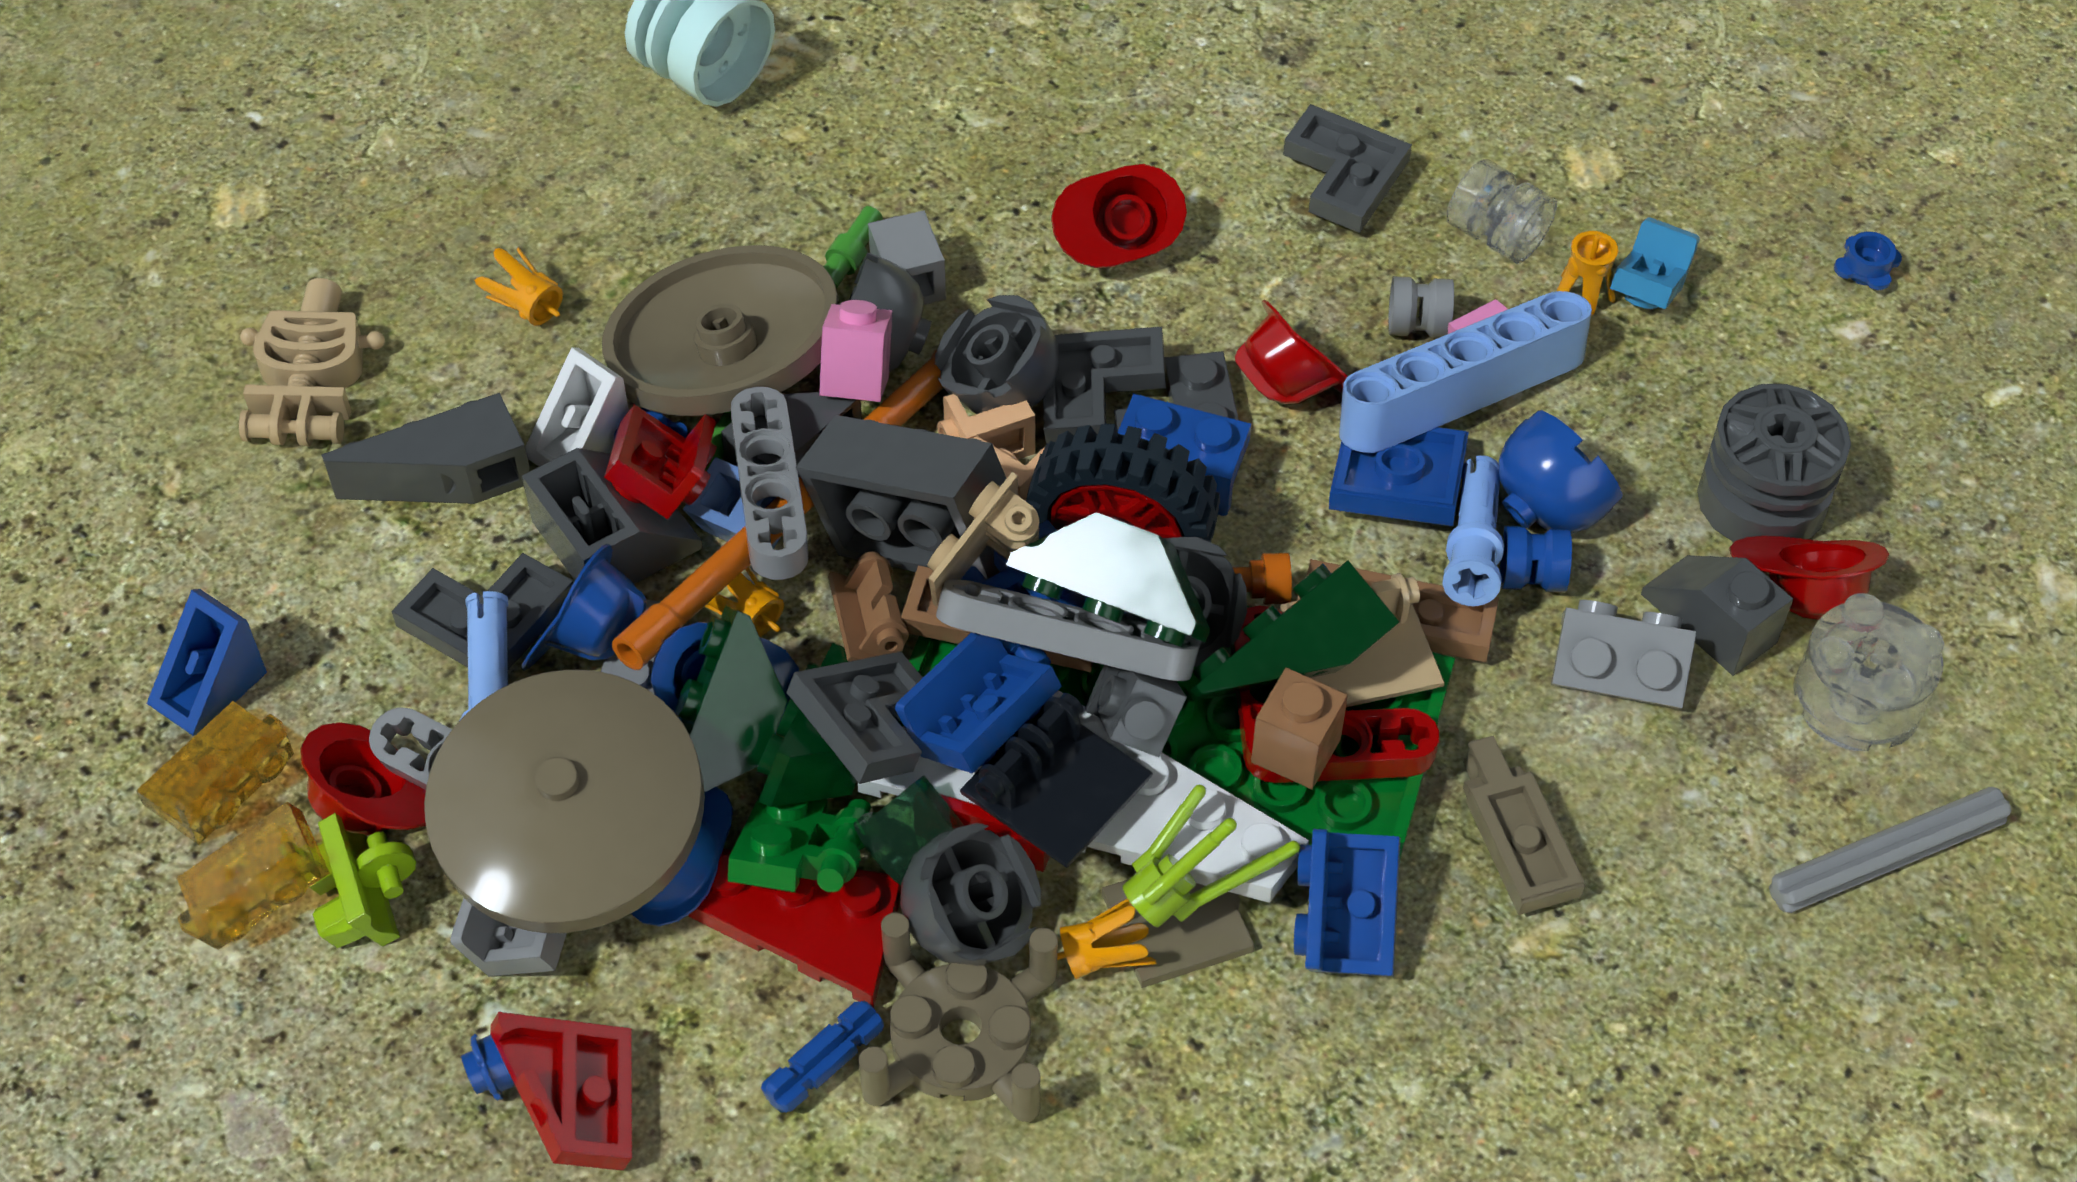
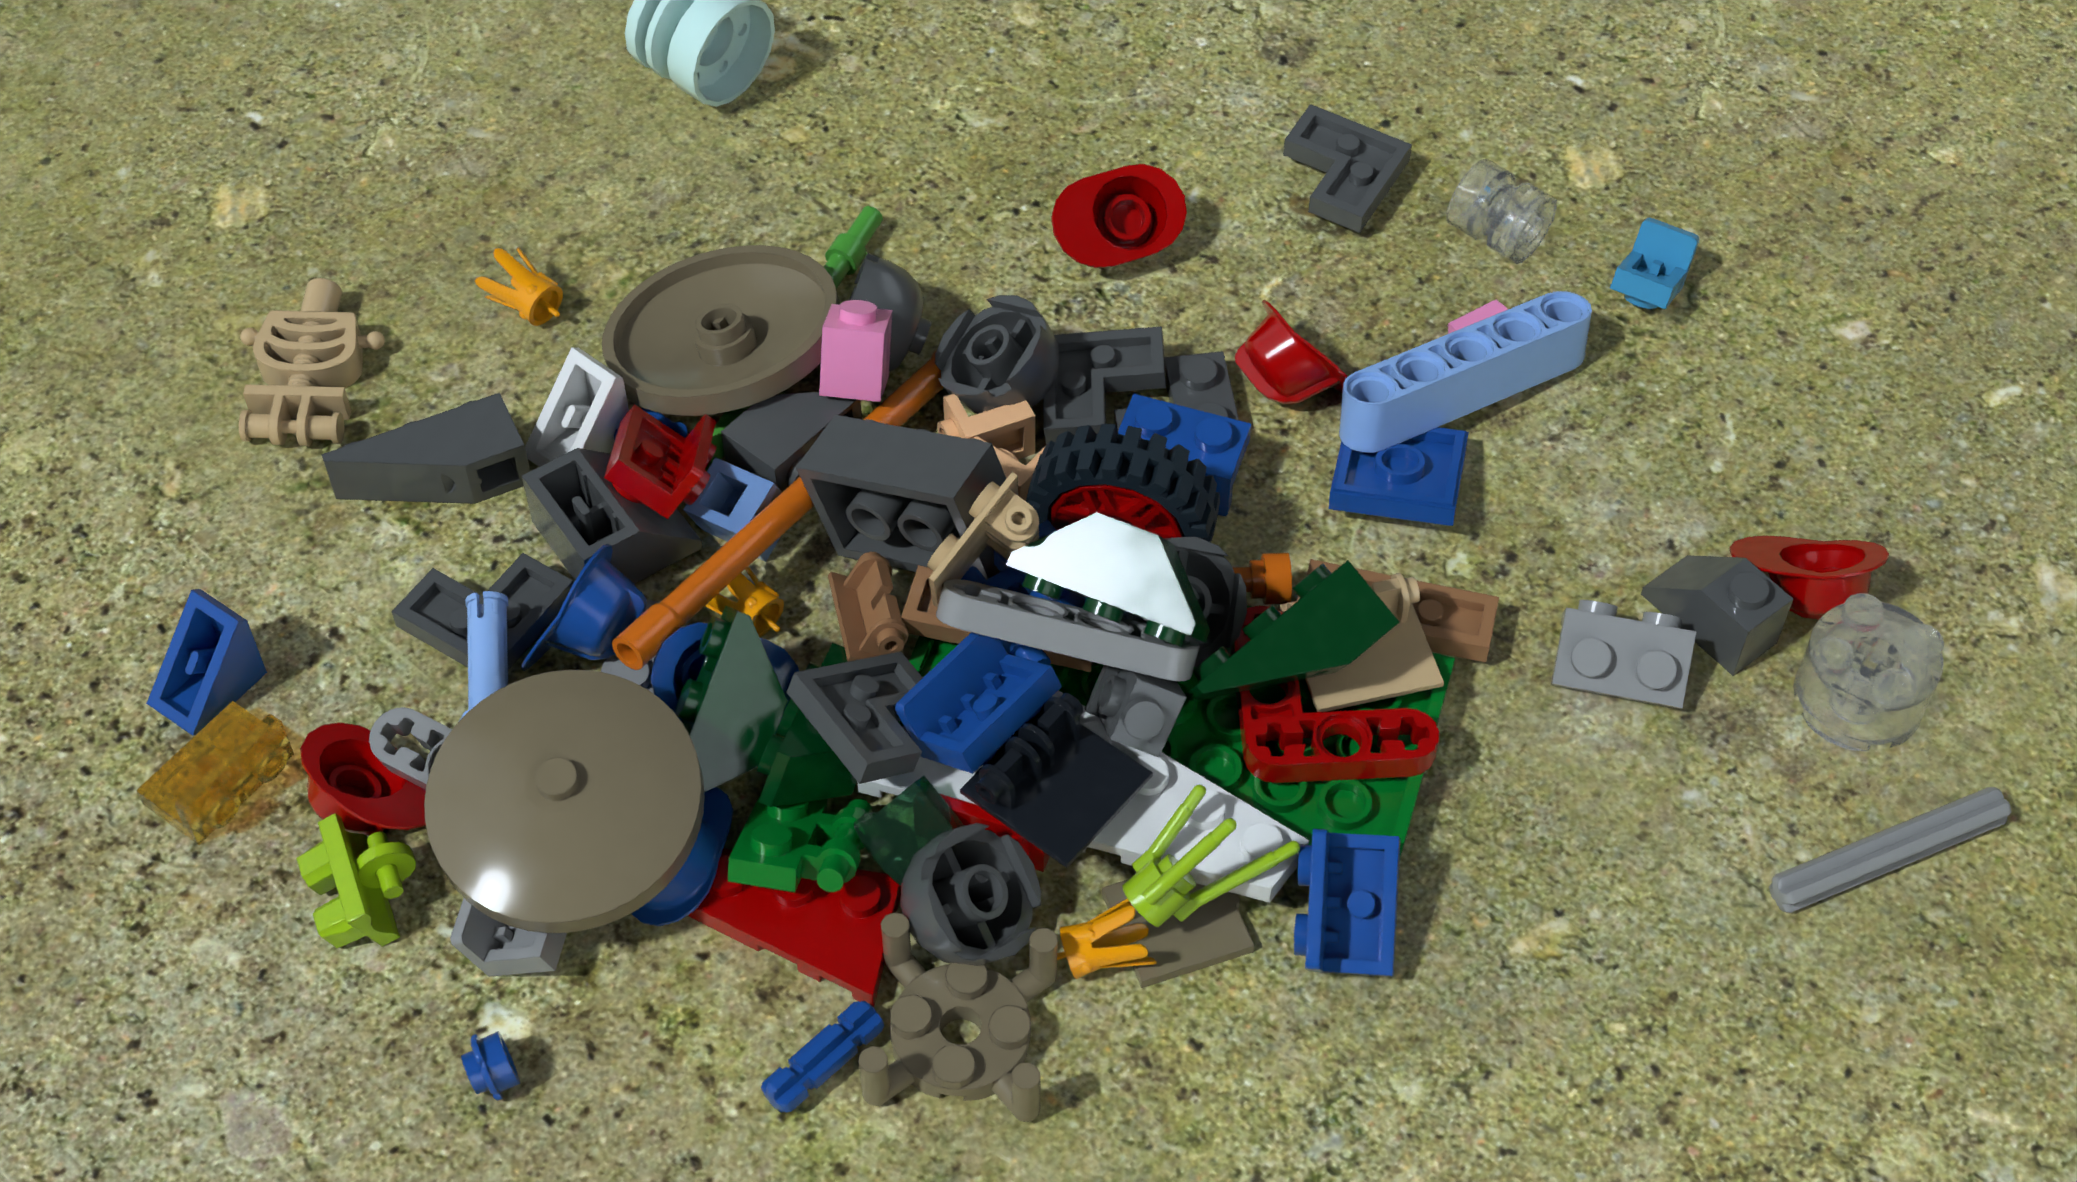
(250, 877): clear yellow bracket -> none
(573, 1085): red wing -> none
(769, 480): light grey beam -> none
(913, 246): light grey brick -> none
(1298, 728): medium nougat brick -> none
(1435, 306): light grey wheel -> none
(1475, 544): light blue pin -> none
(1519, 830): dark tan hinge -> none
(1536, 559): blue wheel -> none
(1553, 479): blue cylinder -> none
(1592, 259): light orange piece -> none
(1773, 463): dark grey wheel -> none
(1868, 260): blue plate -> none

